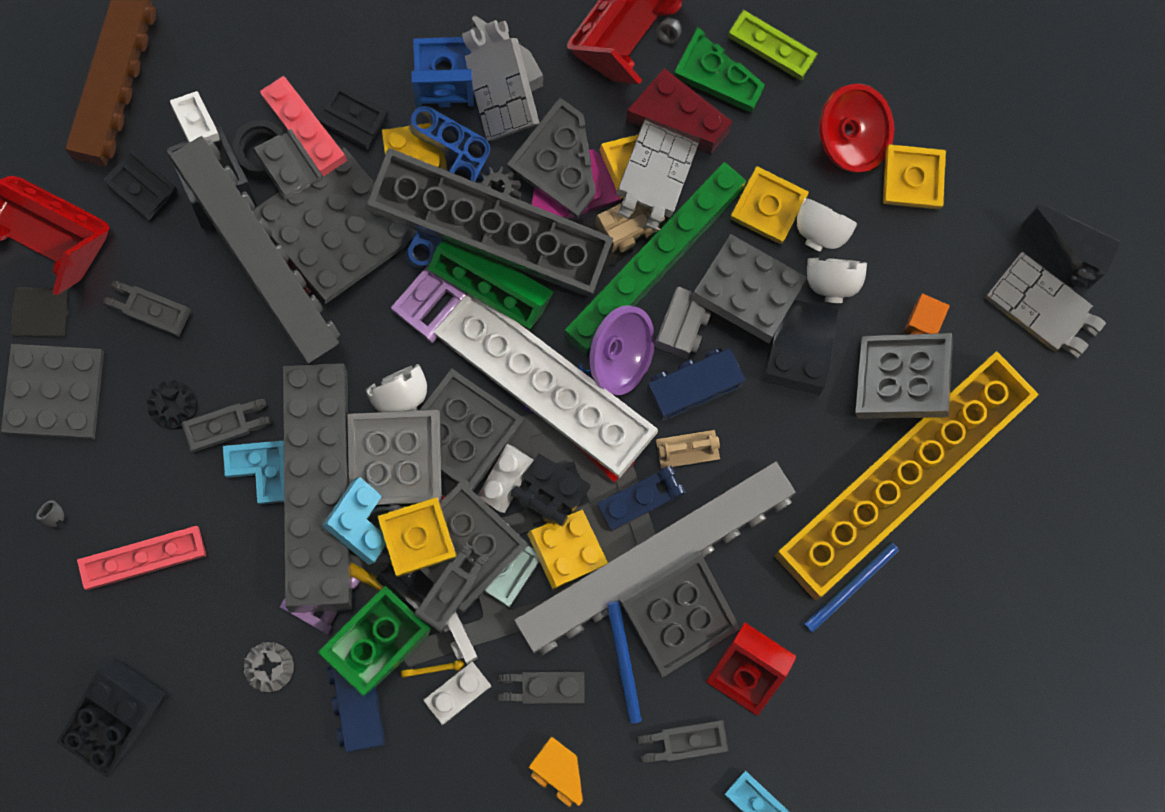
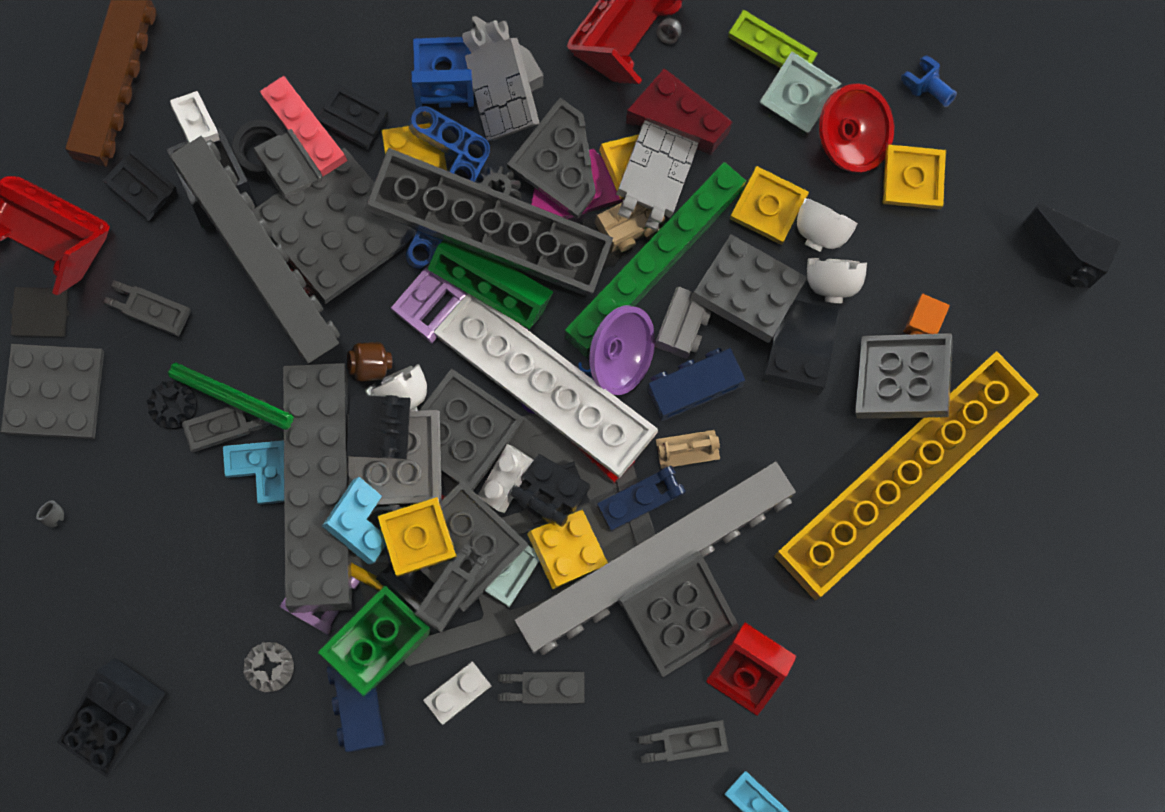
(141, 558): coral plate -> none
(231, 396): none -> green axle
(369, 361): none -> reddish brown head
(378, 426): none -> black hinge
(458, 665): yellow hinge -> none
(461, 645): white plate -> none
(559, 768): light orange slope -> none
(624, 662): blue bar -> none
(713, 72): green wing -> none
(799, 92): none -> light aqua plate
(851, 587): blue bar -> none
(930, 82): none -> blue piece
(1044, 306): light grey tile -> none

